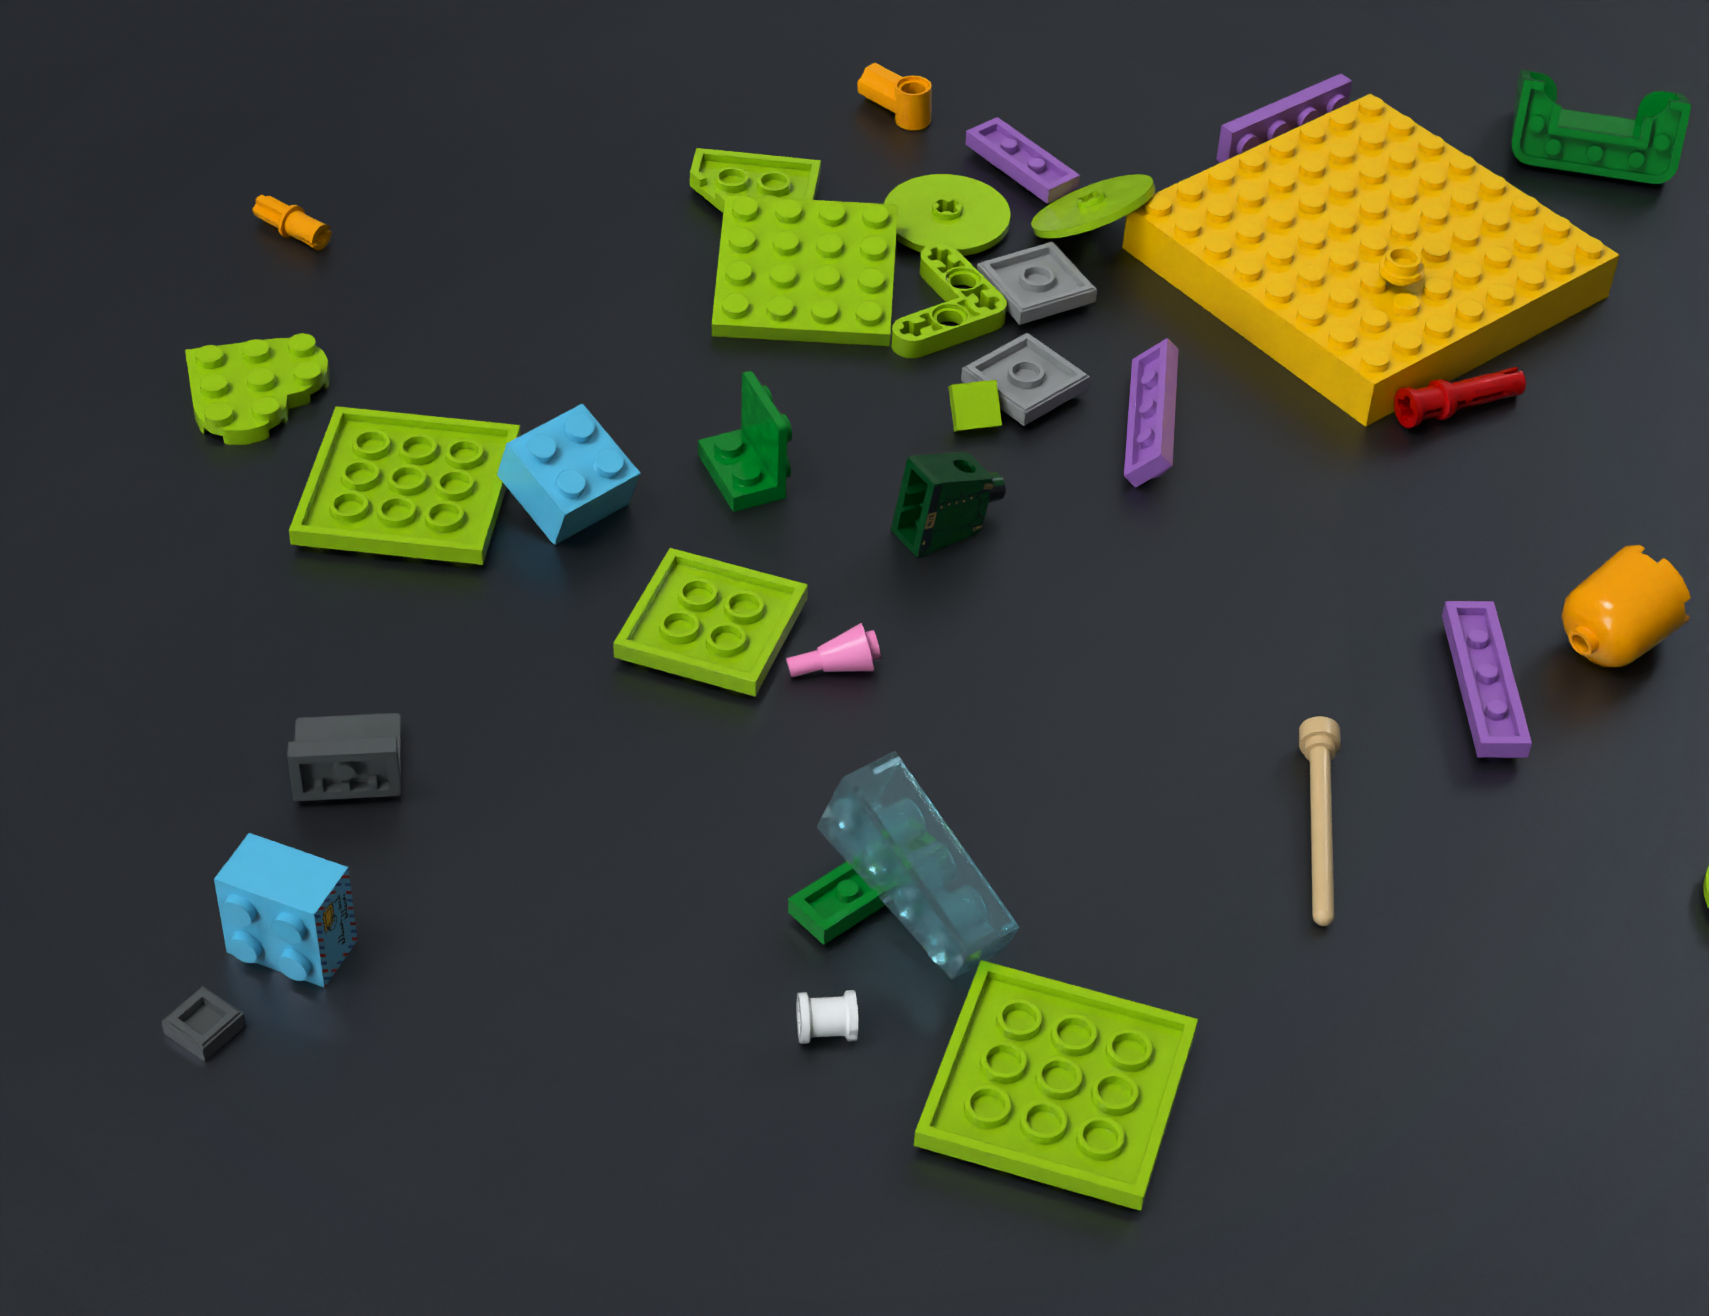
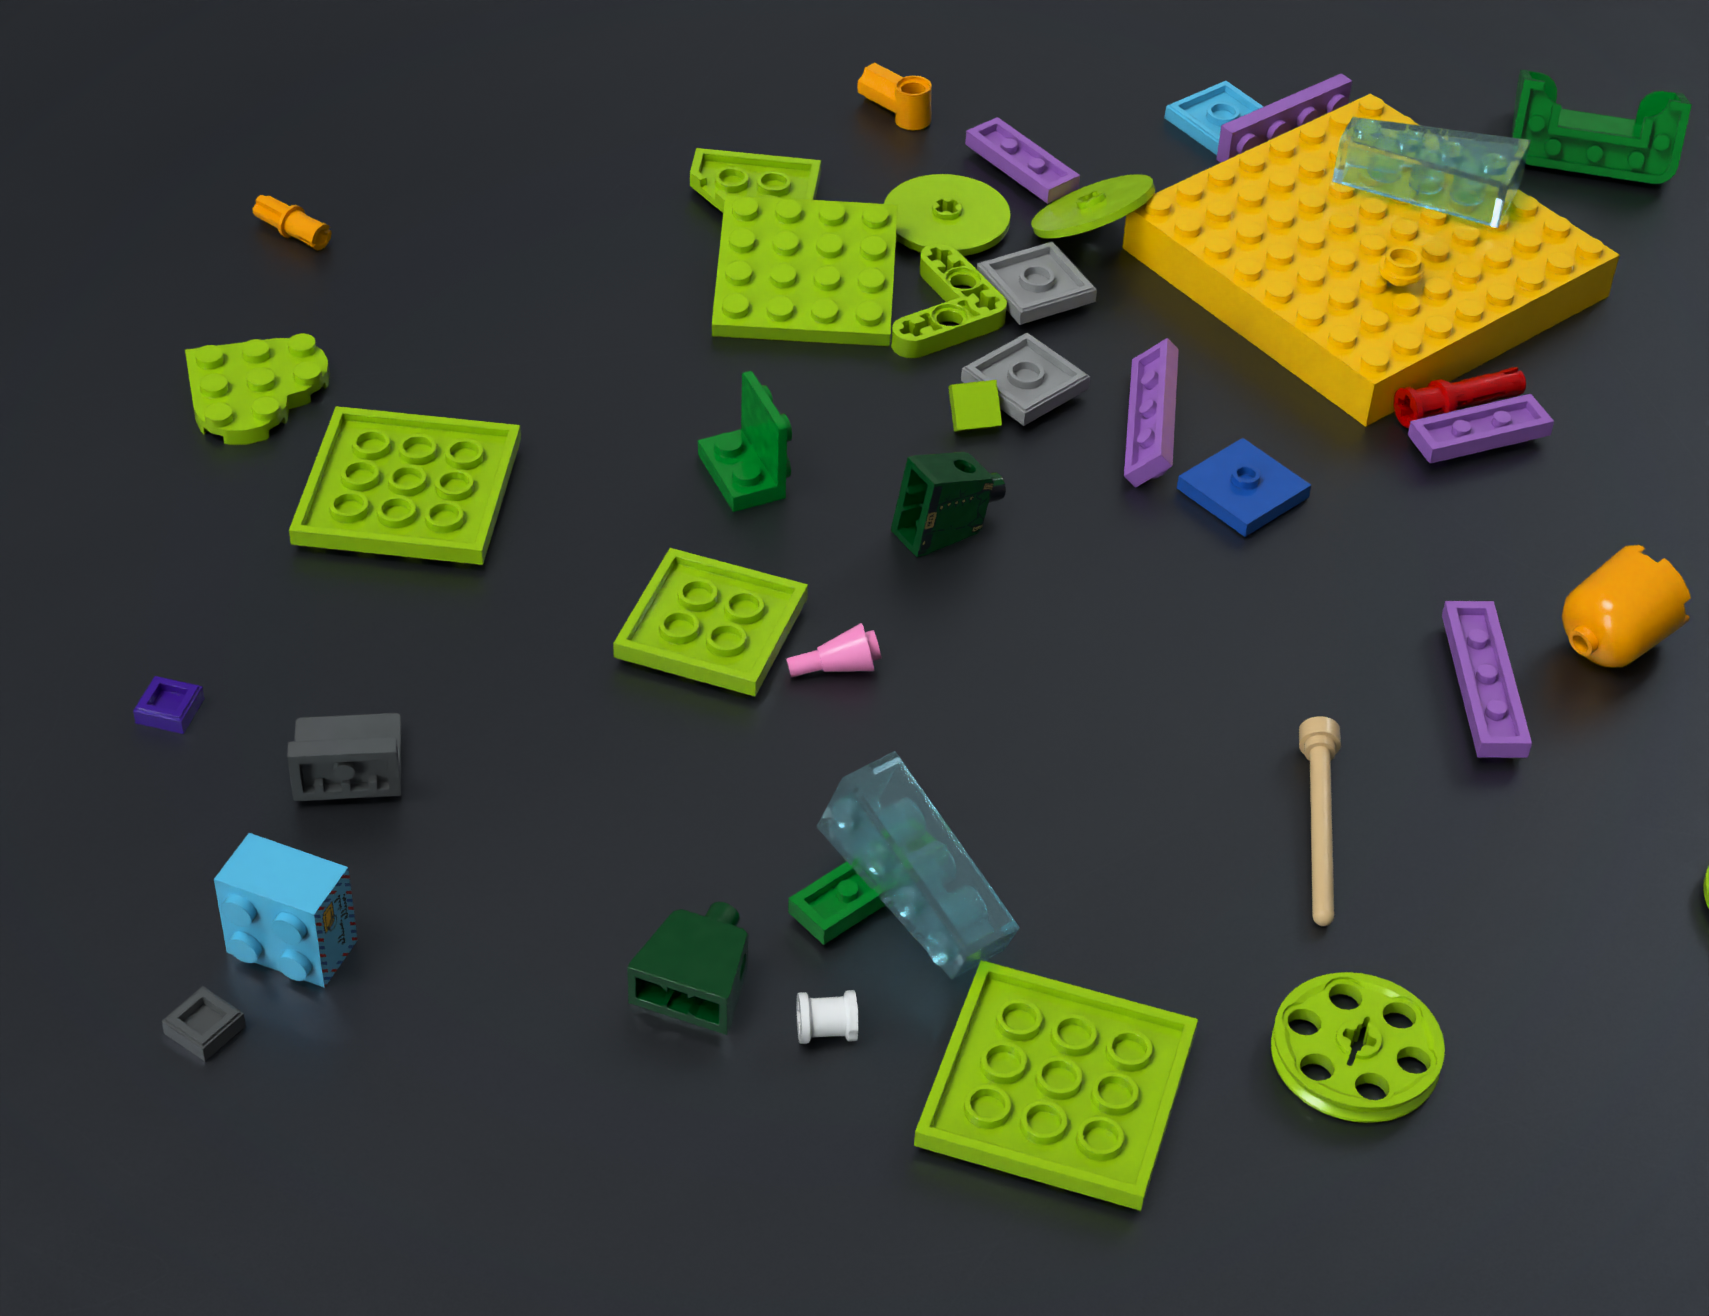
(169, 704): none -> dark purple tile
(568, 473): medium azure brick -> none
(692, 968): none -> dark green torso
(1207, 110): none -> medium azure tile
(1243, 487): none -> blue plate
(1377, 1058): none -> lime wedge
(1433, 167): none -> clear light blue wedge
(1480, 428): none -> medium lavender plate

